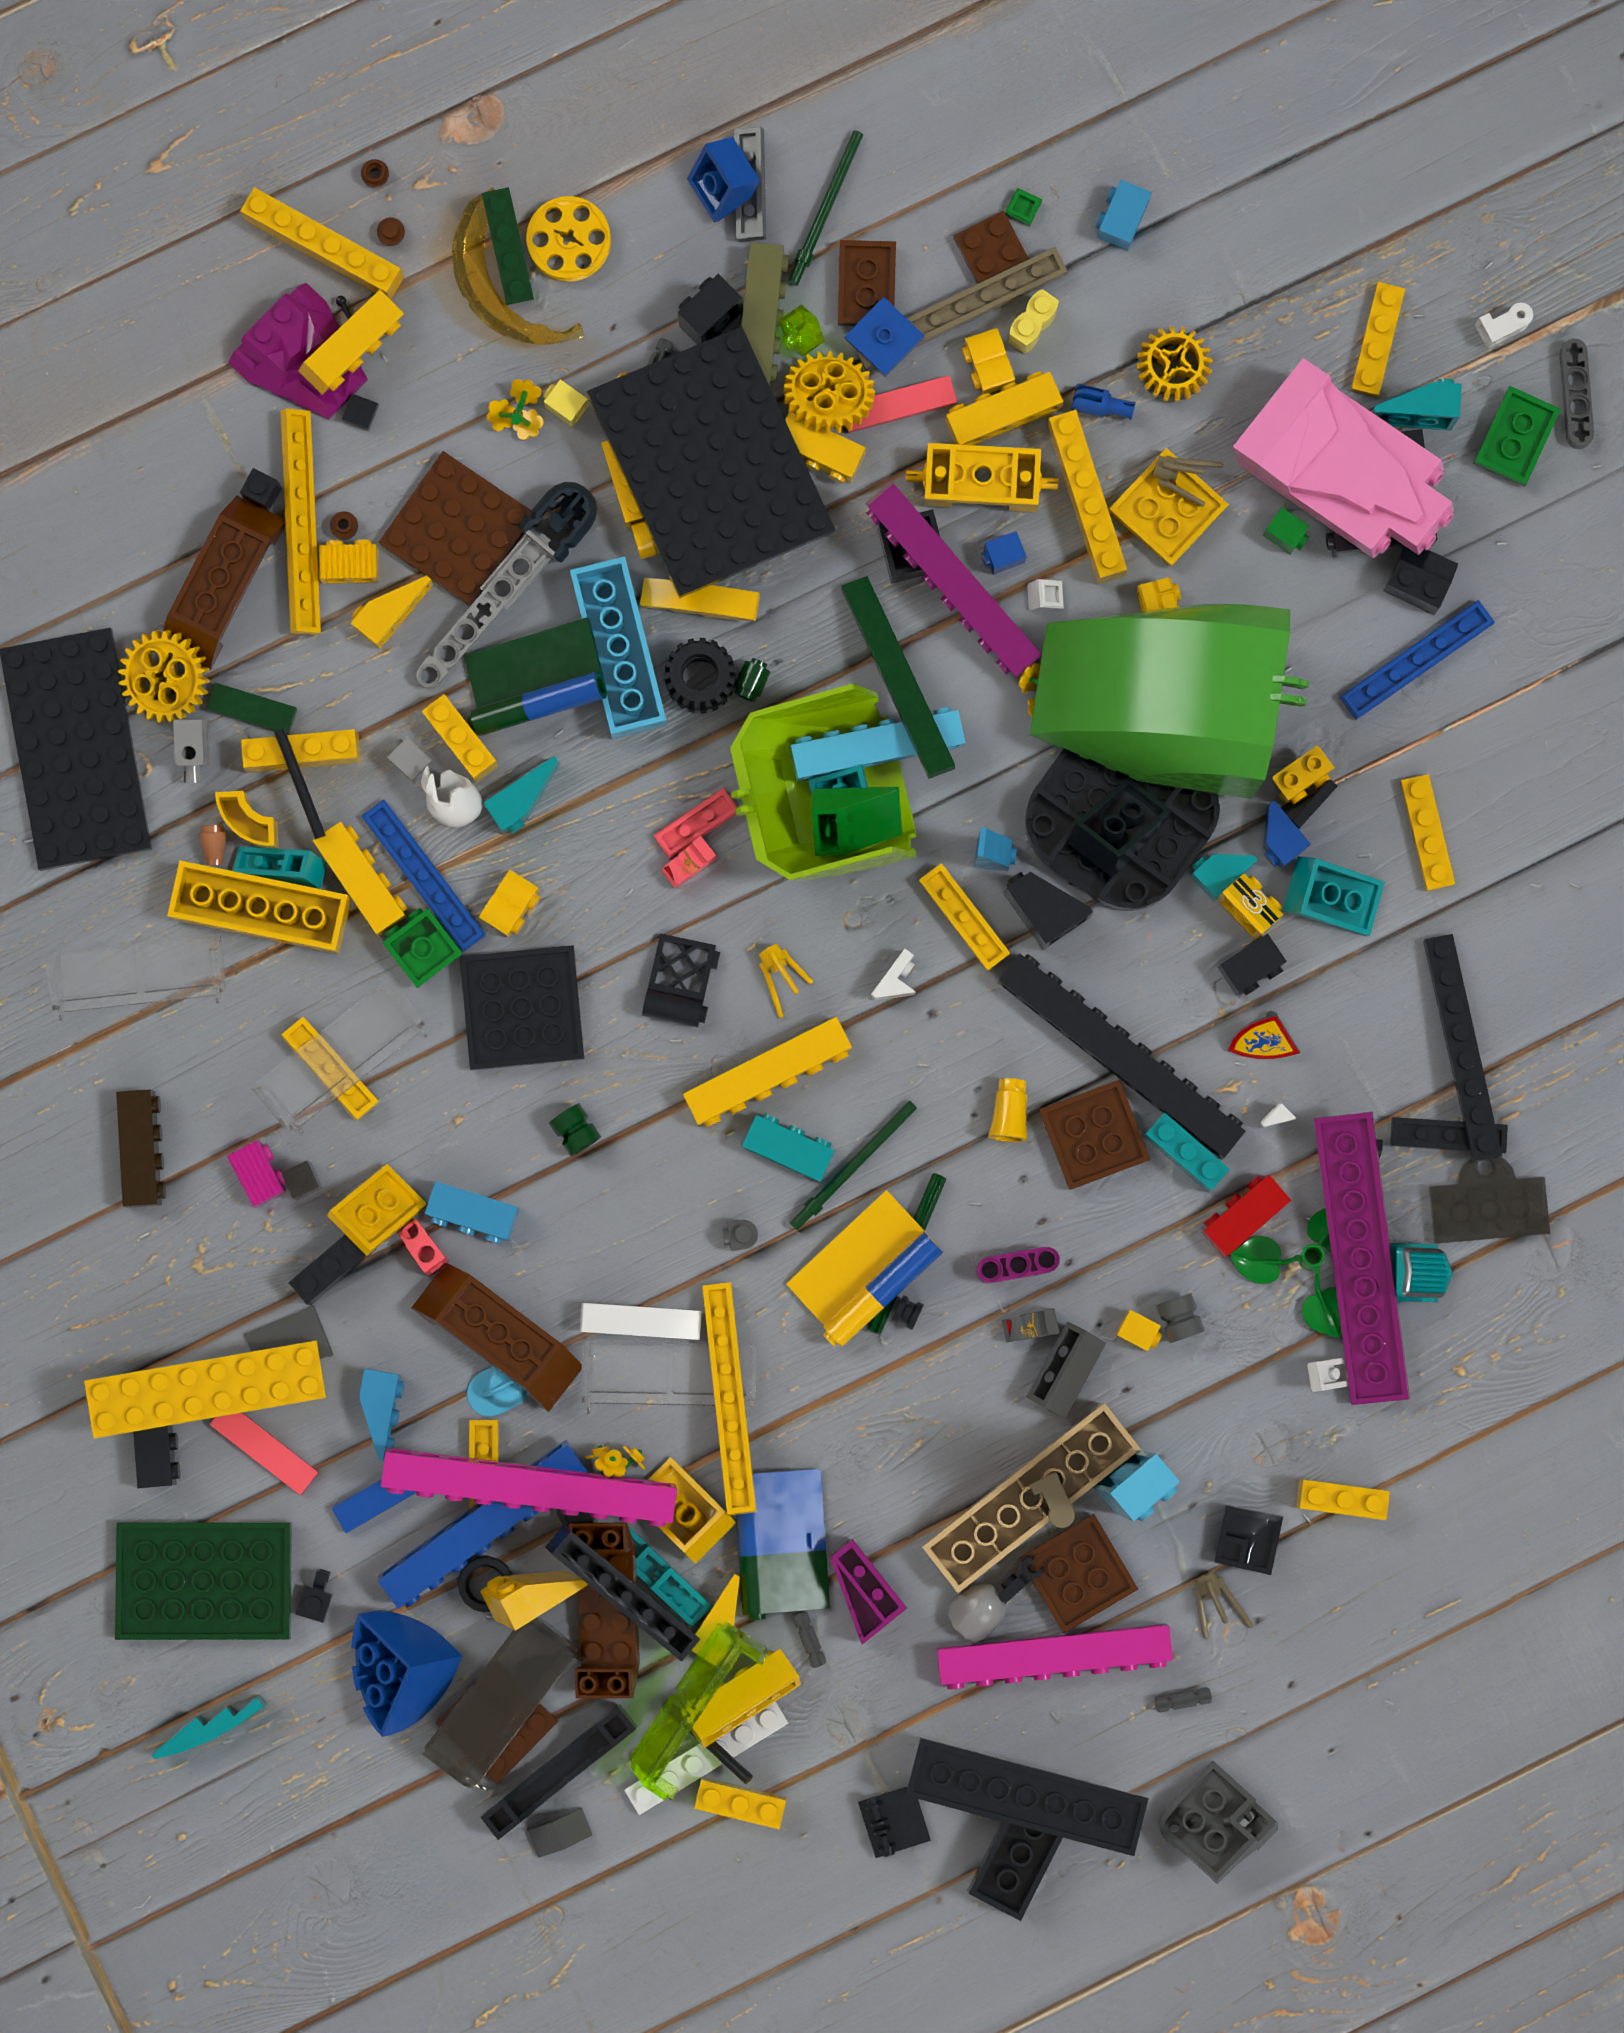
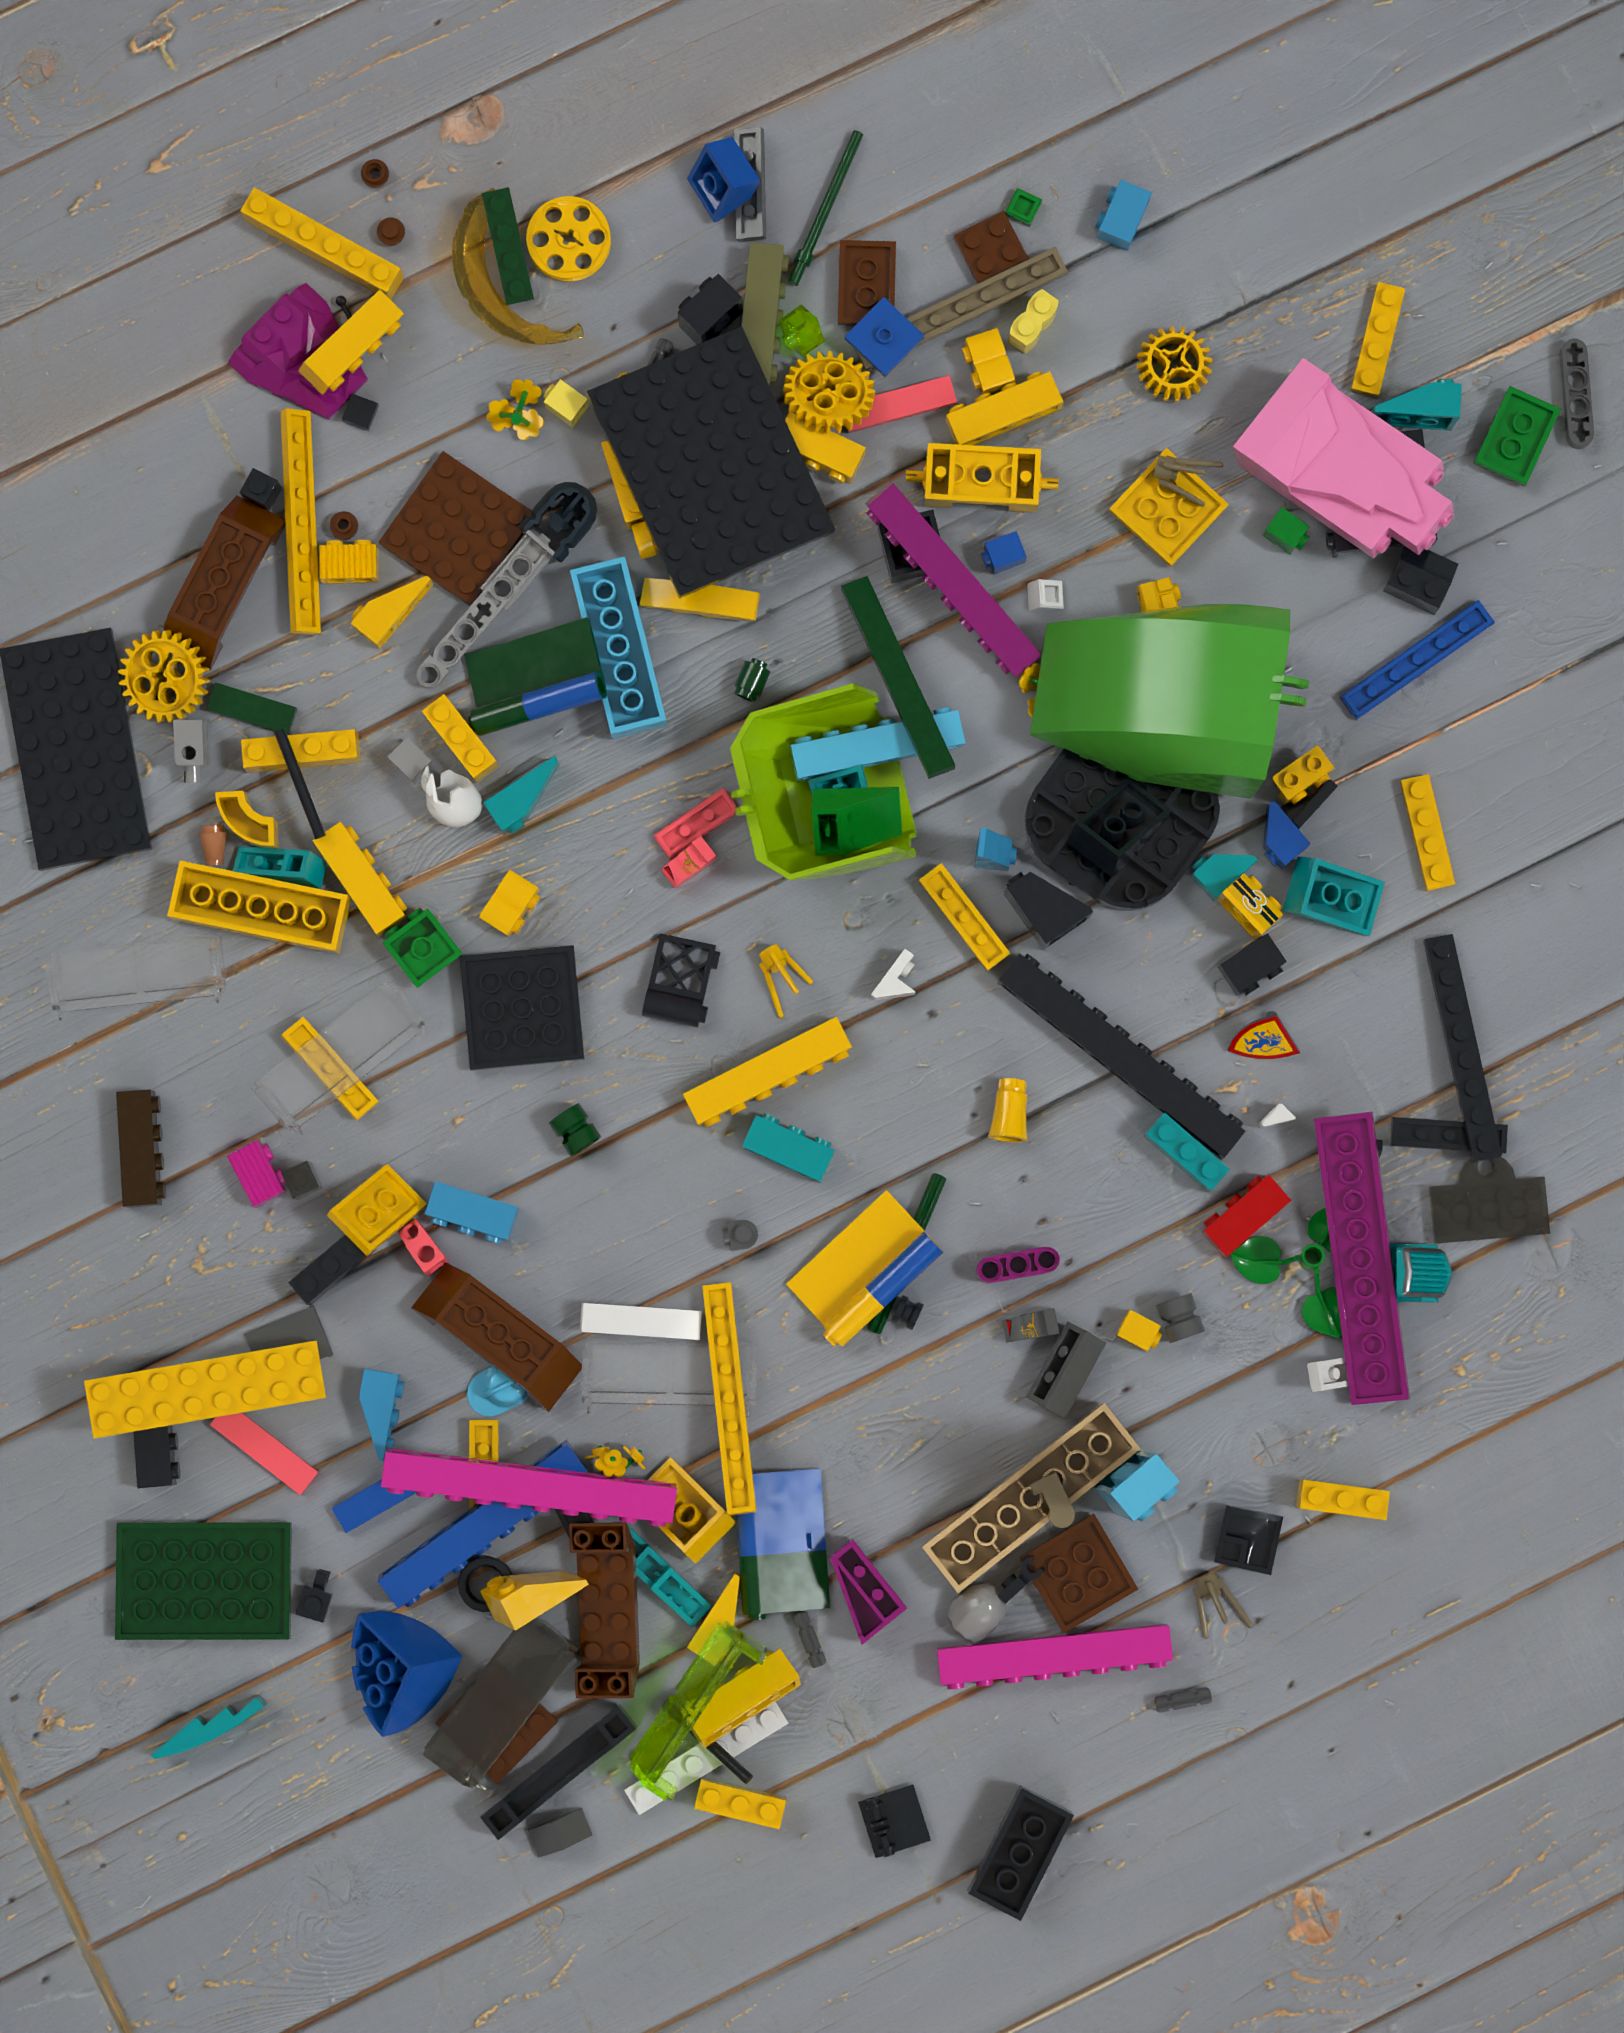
(423, 875): blue tile -> none
(622, 1593): black brick -> none
(700, 699): black tyre -> none
(814, 1205): dark green bar -> none
(1027, 1796): black plate -> none
(1087, 497): yellow brick -> none
(1094, 1134): reddish brown plate -> none
(1099, 403): blue arm -> none
(1216, 1823): dark grey slope -> none
(1505, 326): white leg -> none

